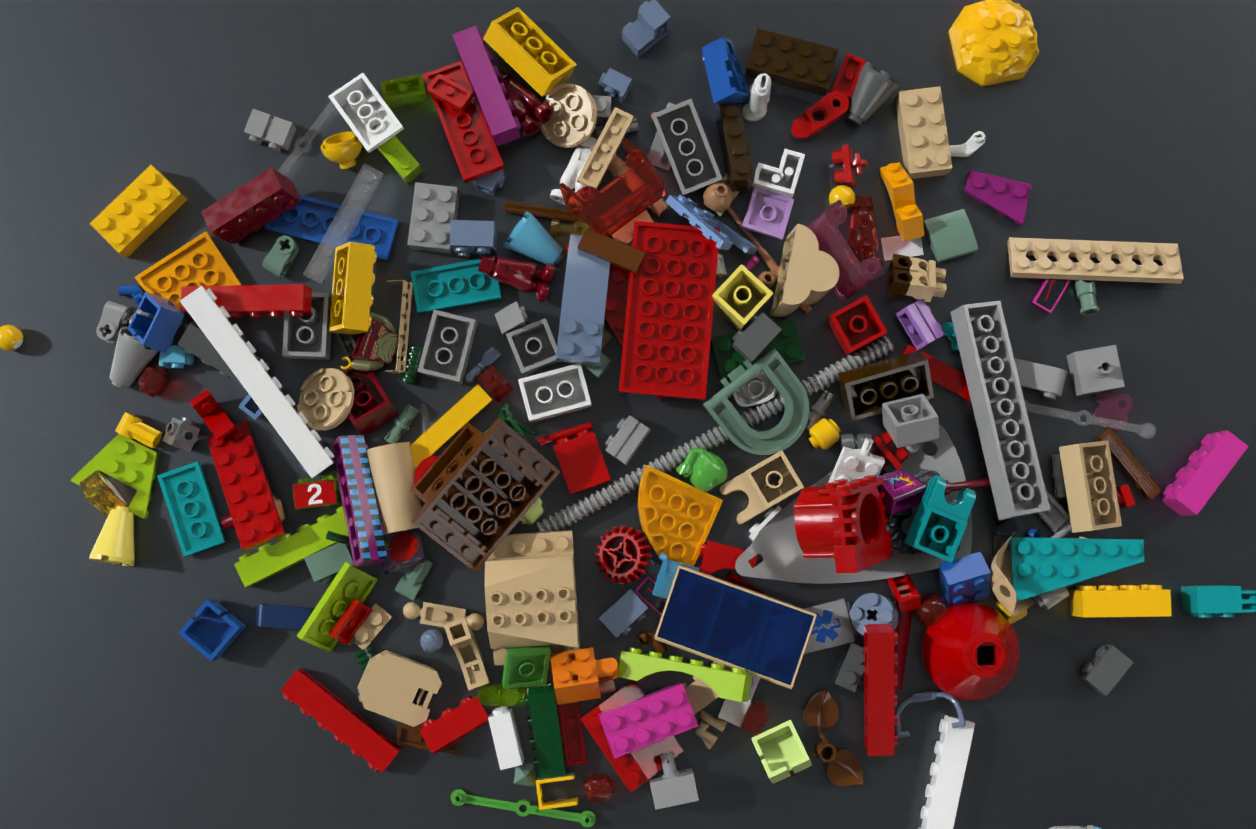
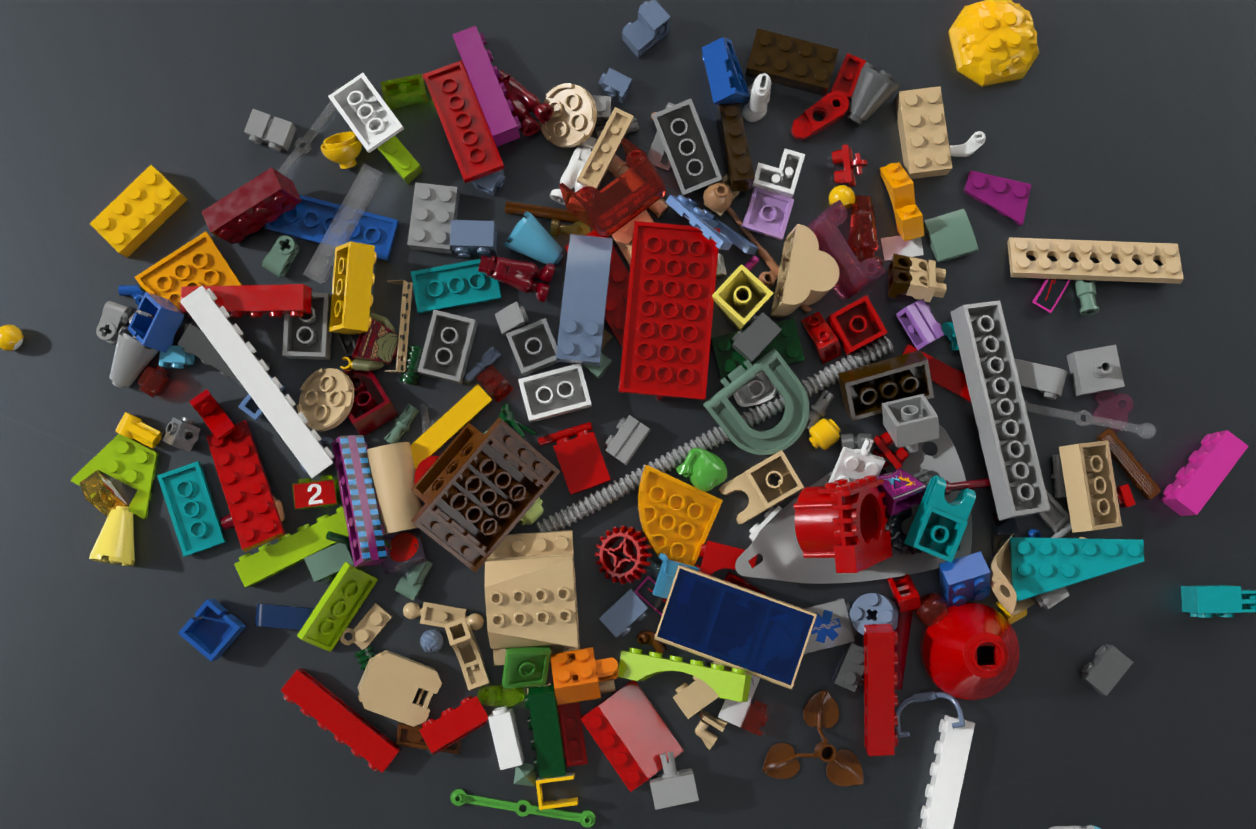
(350, 621): red plate -> none
(450, 92): red plate -> none
(529, 51): yellow brick -> none
(598, 788): clear red head -> none
(611, 251): reddish brown tile -> none
(647, 720): dark pink brick -> none
(782, 751): yellowish green piece -> none
(822, 336): none -> red bracket
(1120, 601): yellow brick -> none

